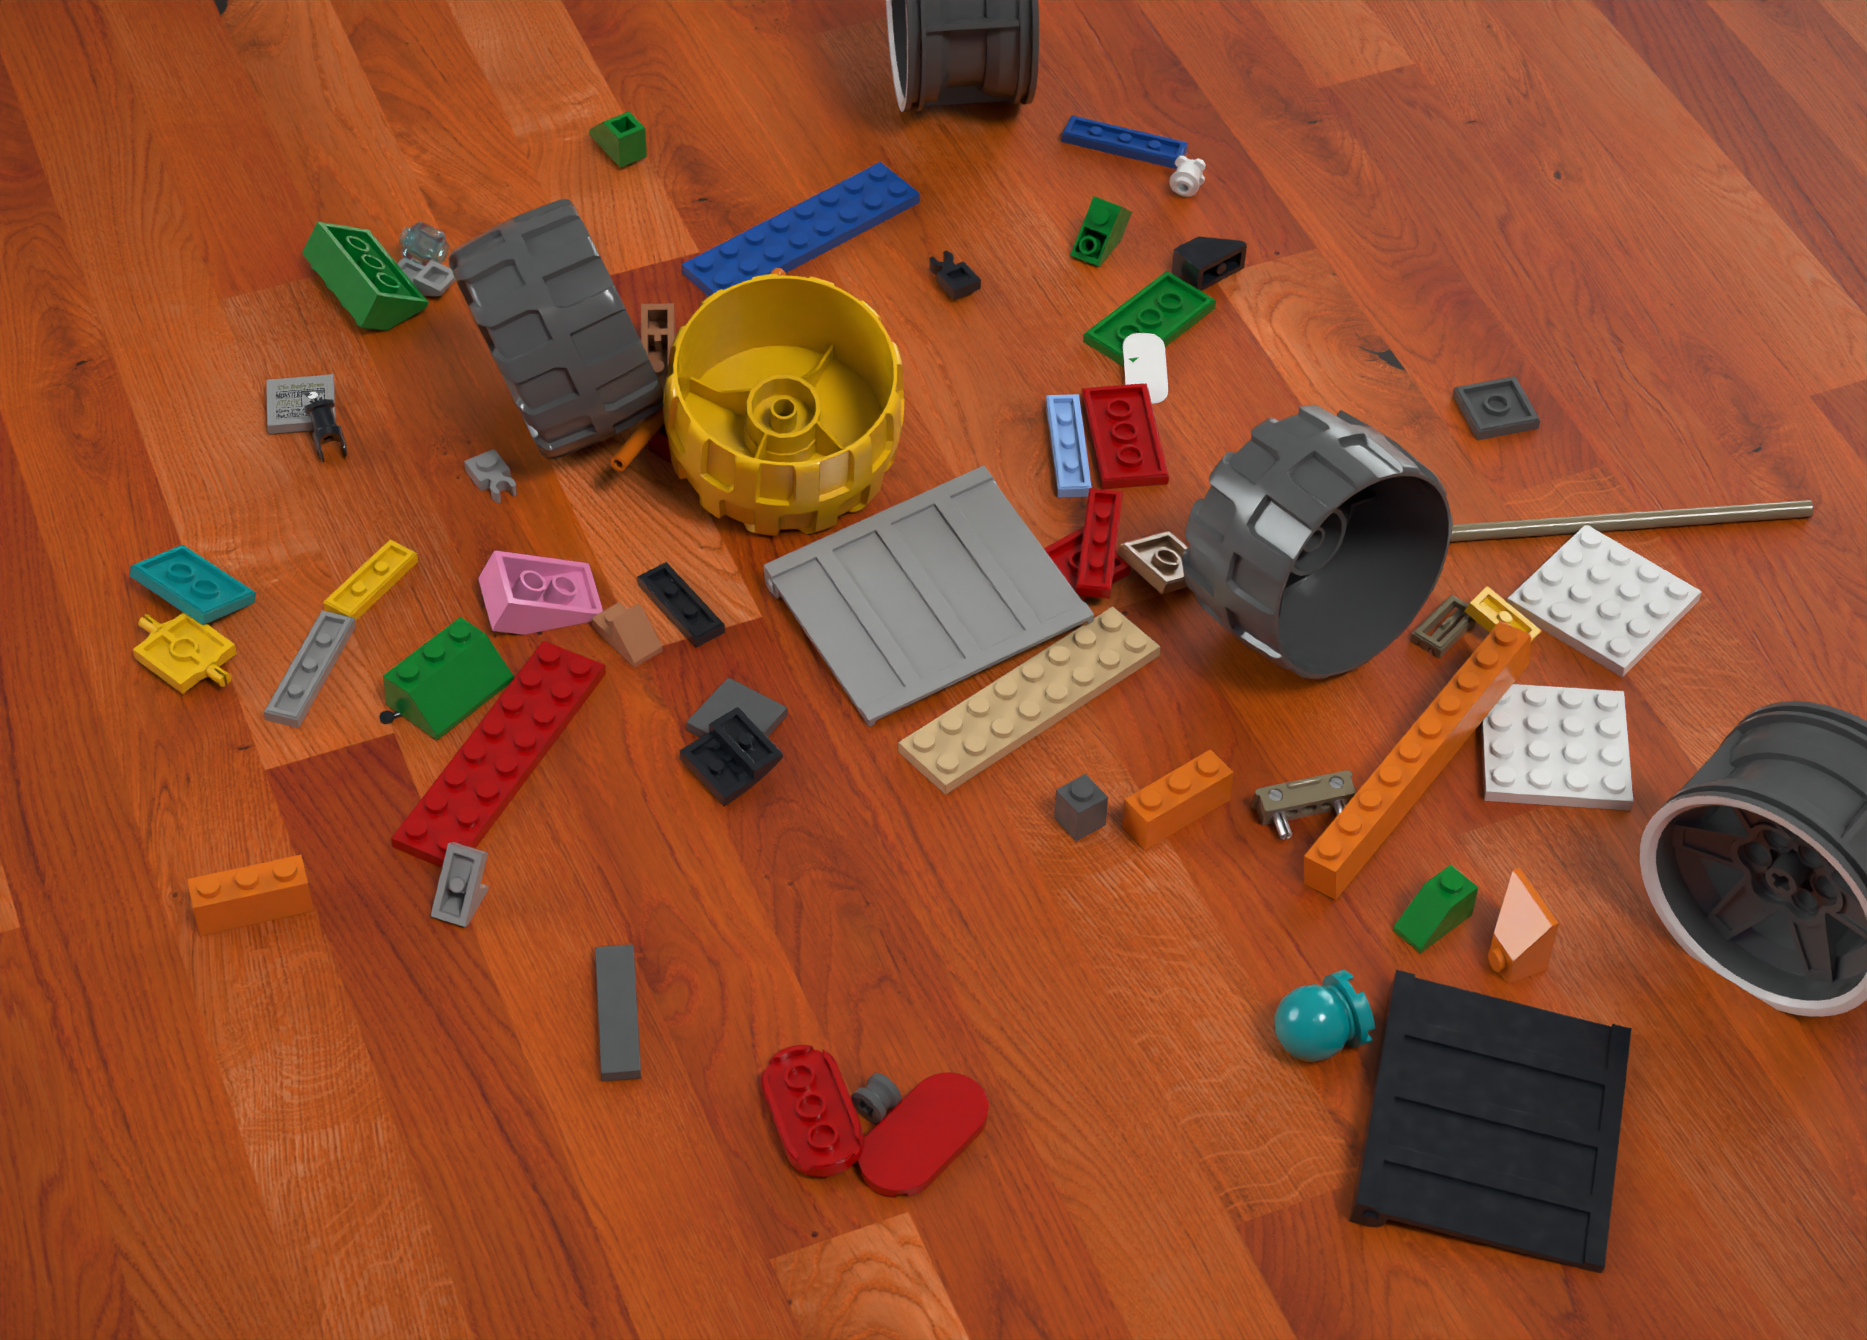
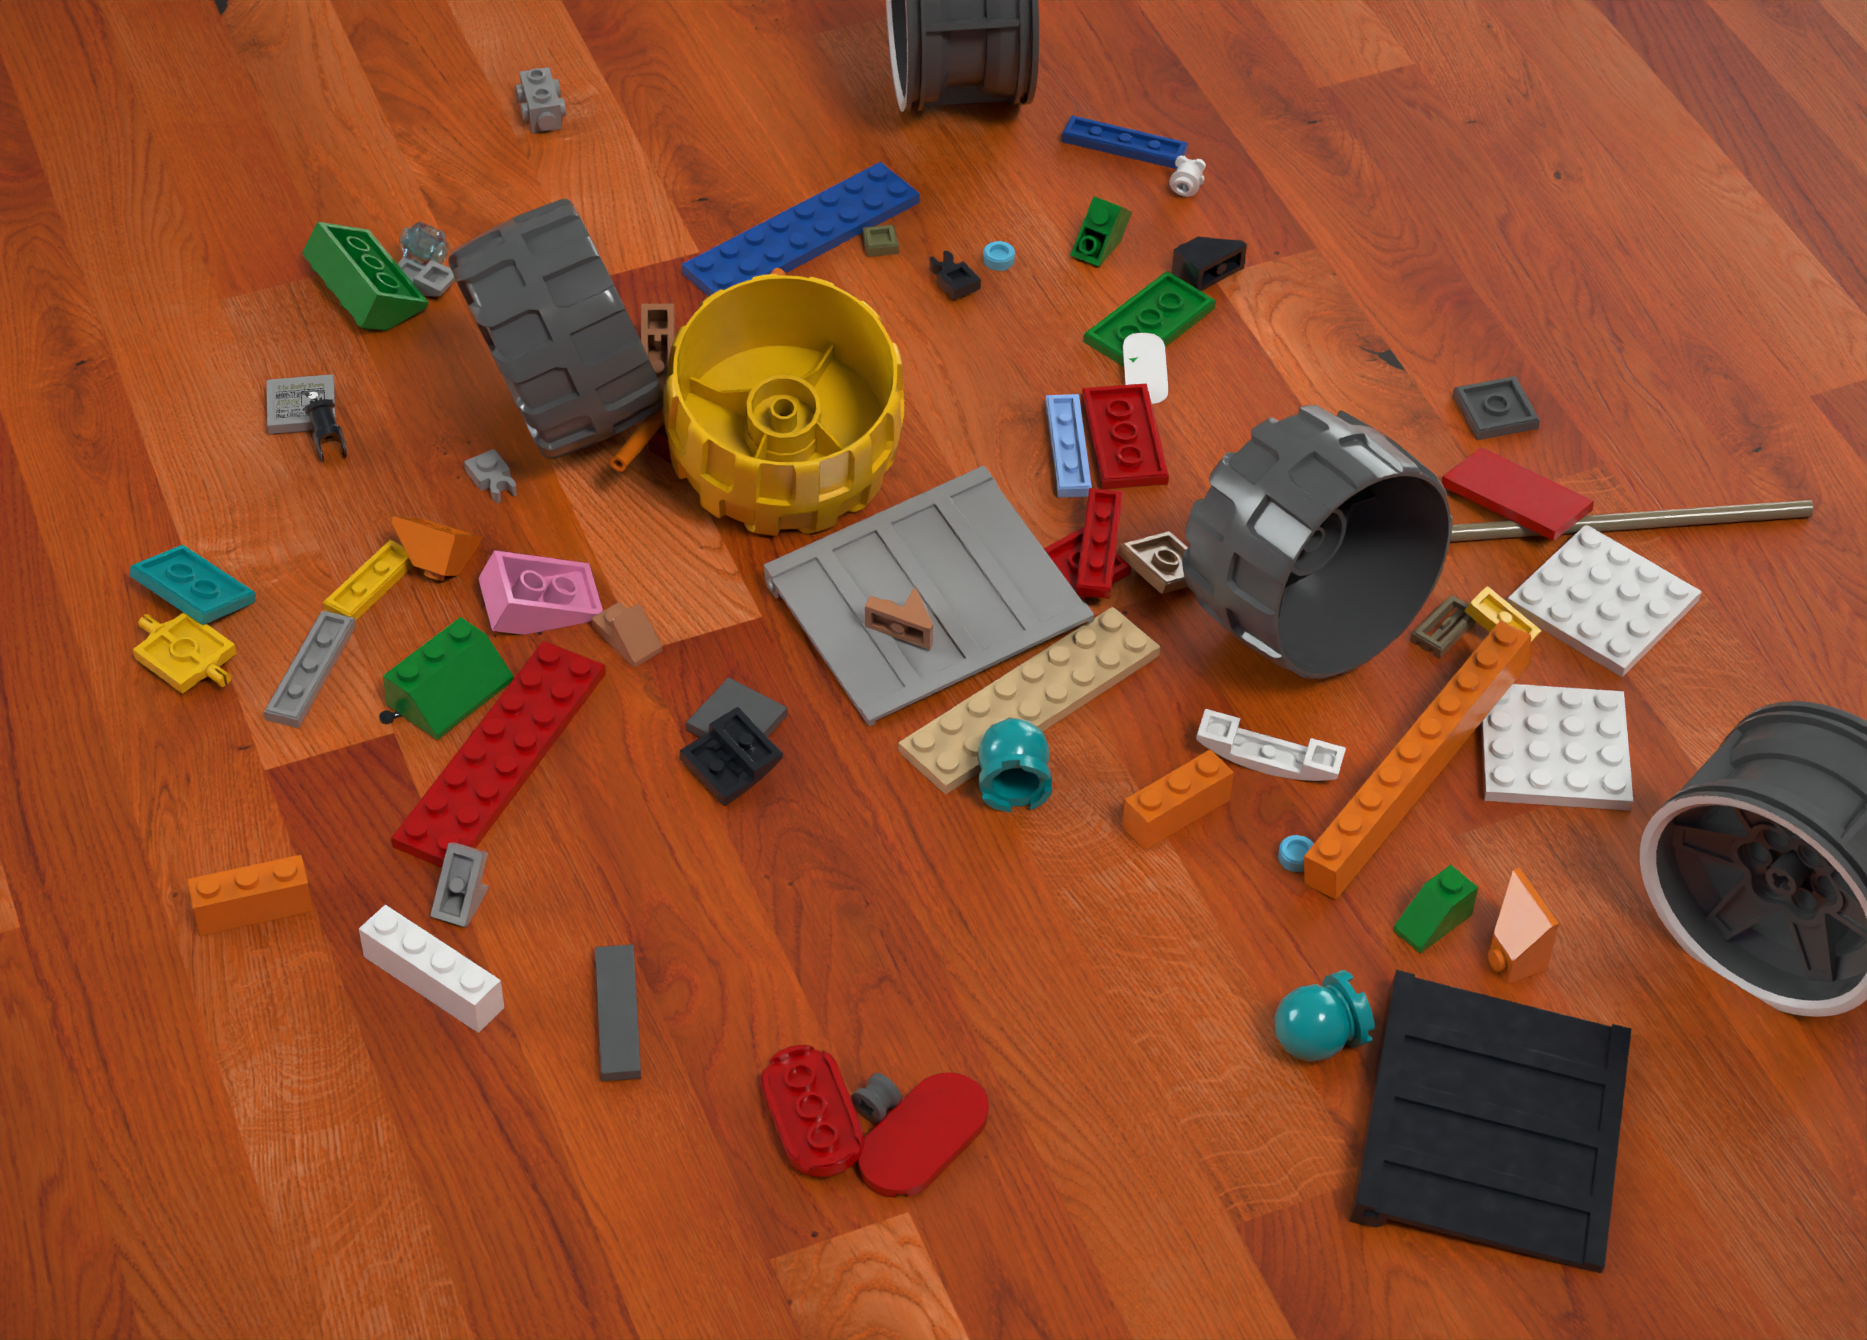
(431, 968): none -> white brick
(435, 546): none -> orange slope
(540, 100): none -> light grey brick
(621, 138): green slope -> none
(681, 604): black tile -> none
(880, 240): none -> olive tile
(906, 623): none -> nougat slope
(999, 256): none -> medium azure tile
(1014, 765): none -> teal tile
(1080, 807): dark grey brick -> none
(1267, 753): none -> white slope
(1292, 852): none -> medium azure tile
(1302, 799): dark tan piece -> none
(1517, 493): none -> red tile

